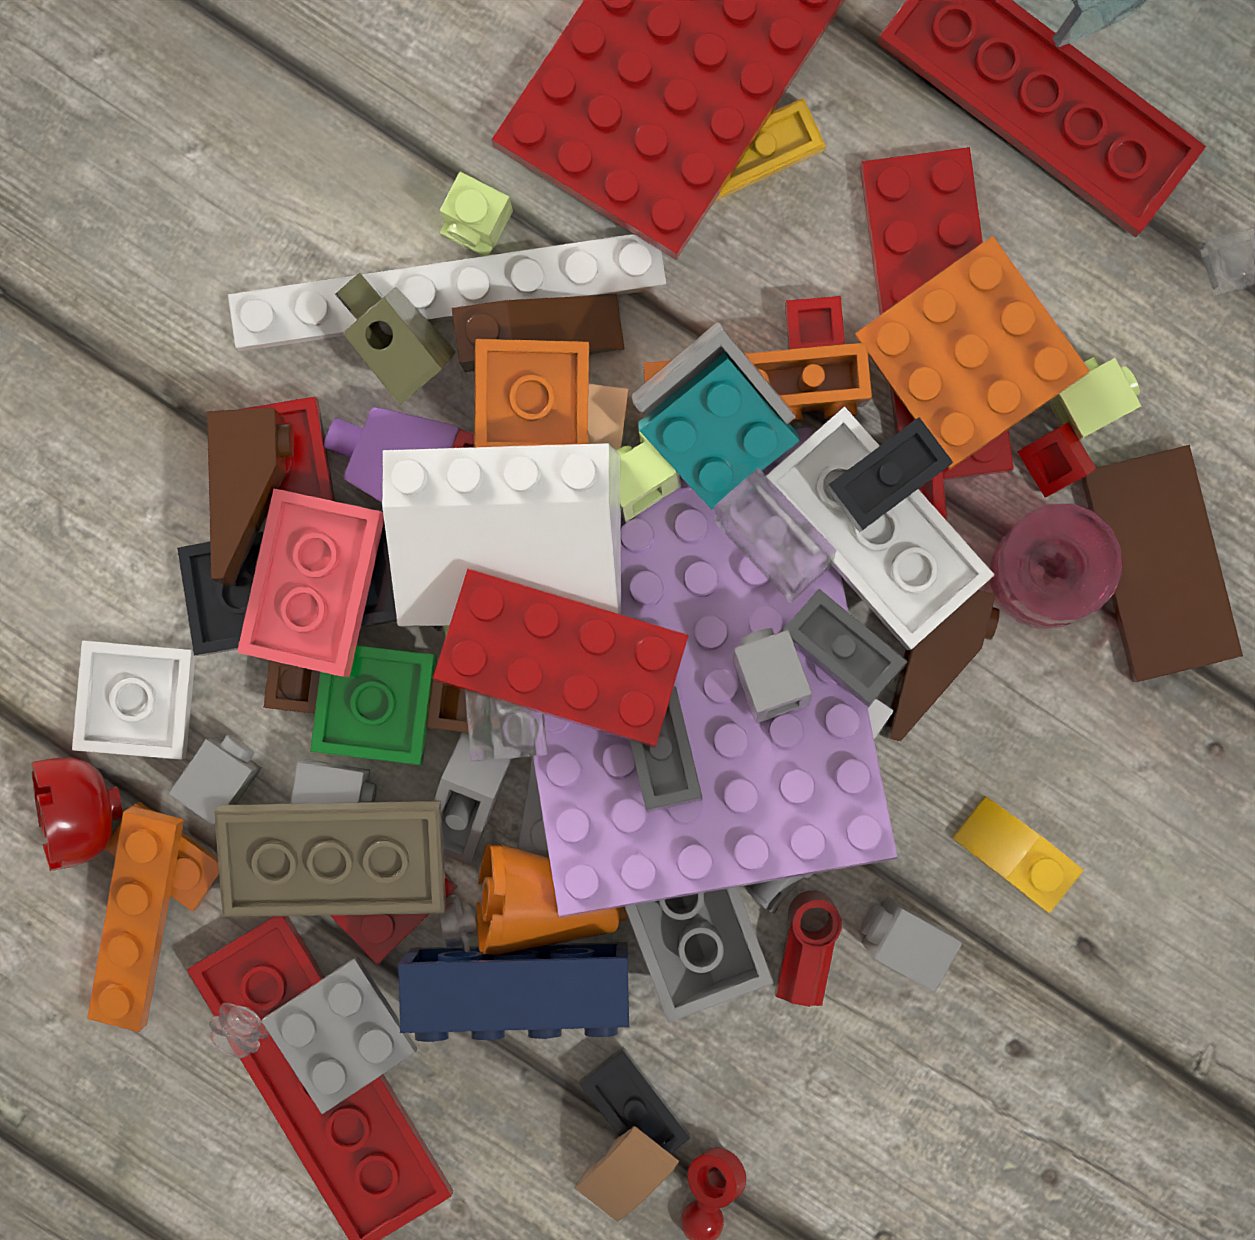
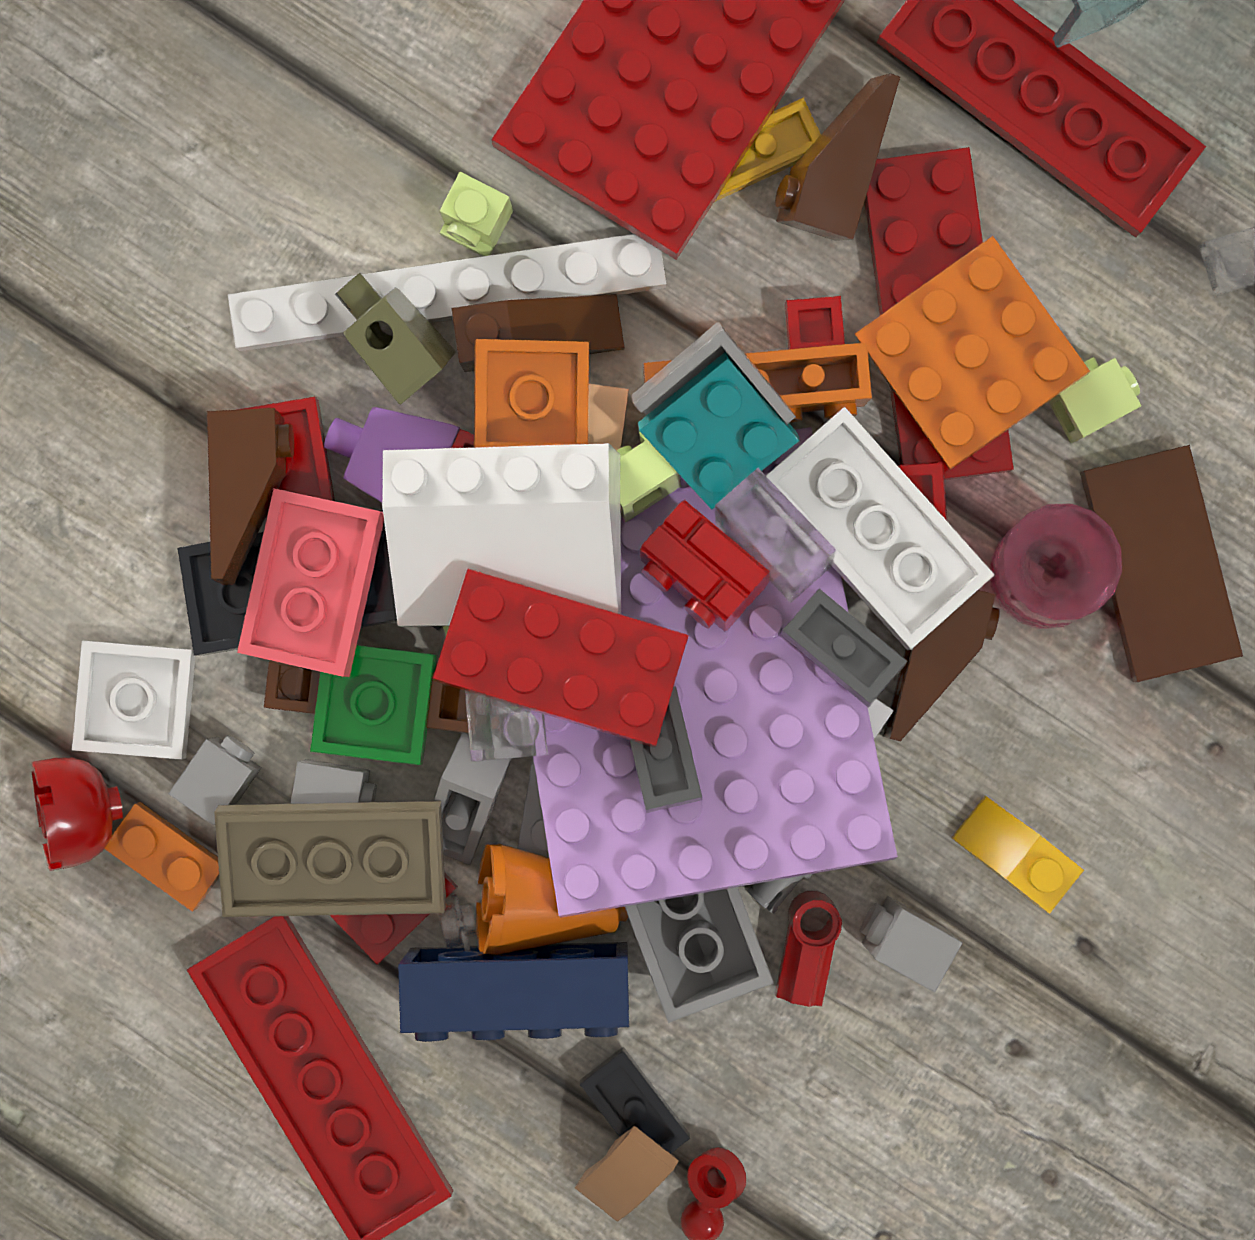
(135, 918): orange plate -> none
(237, 1030): clear plate -> none
(339, 1035): light grey plate -> none
(702, 567): none -> red brick
(771, 674): light grey brick -> none
(833, 176): none -> reddish brown slope
(889, 474): black plate -> none
(1056, 460): red plate -> none

